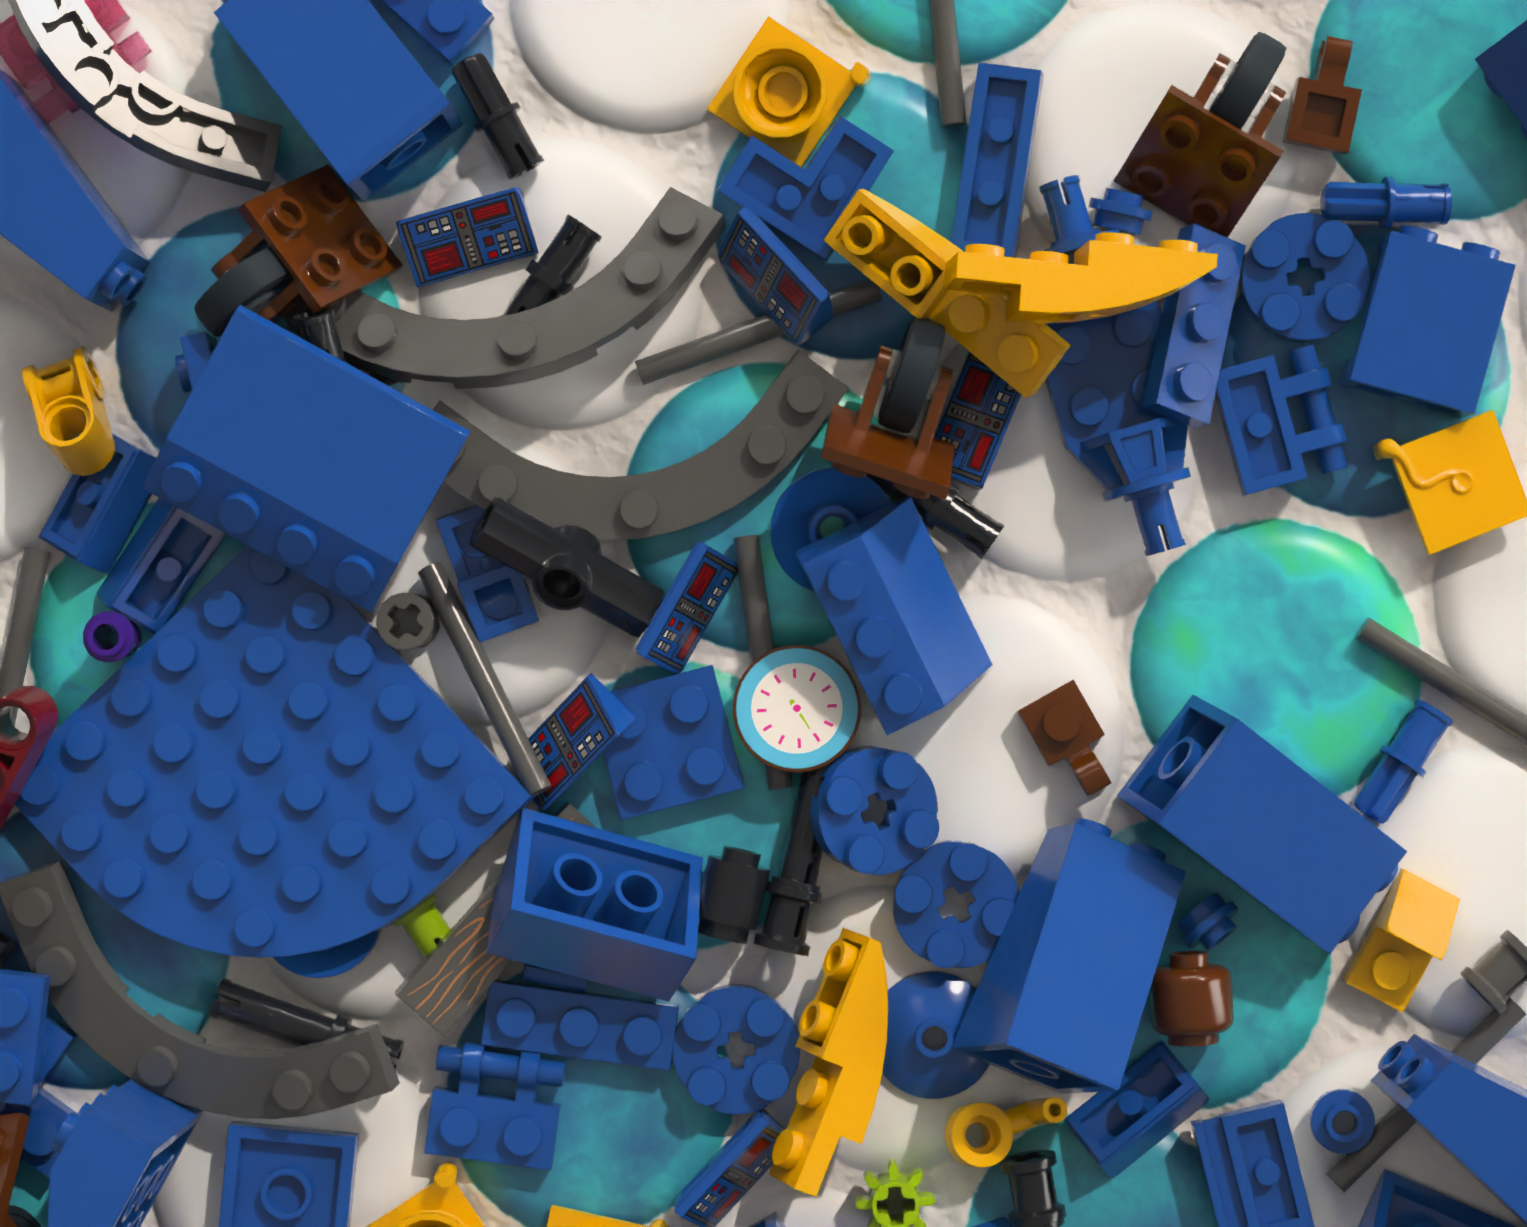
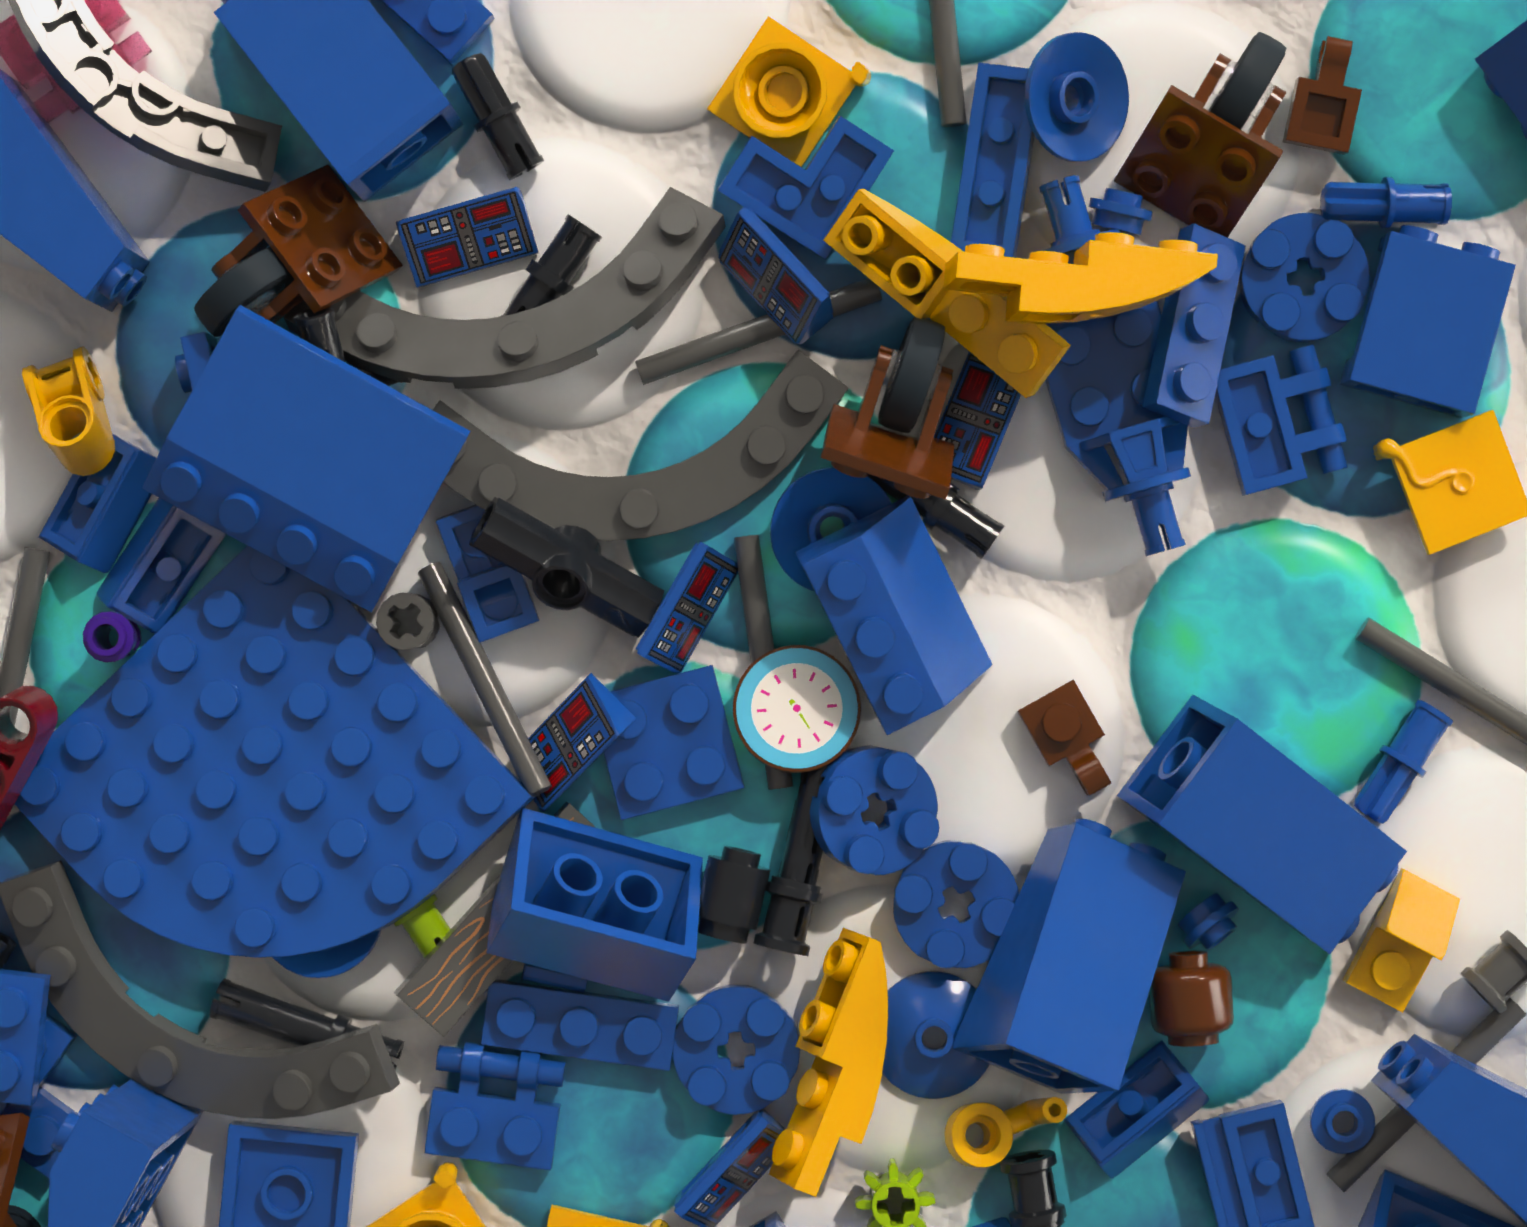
(1076, 97): none -> blue dish

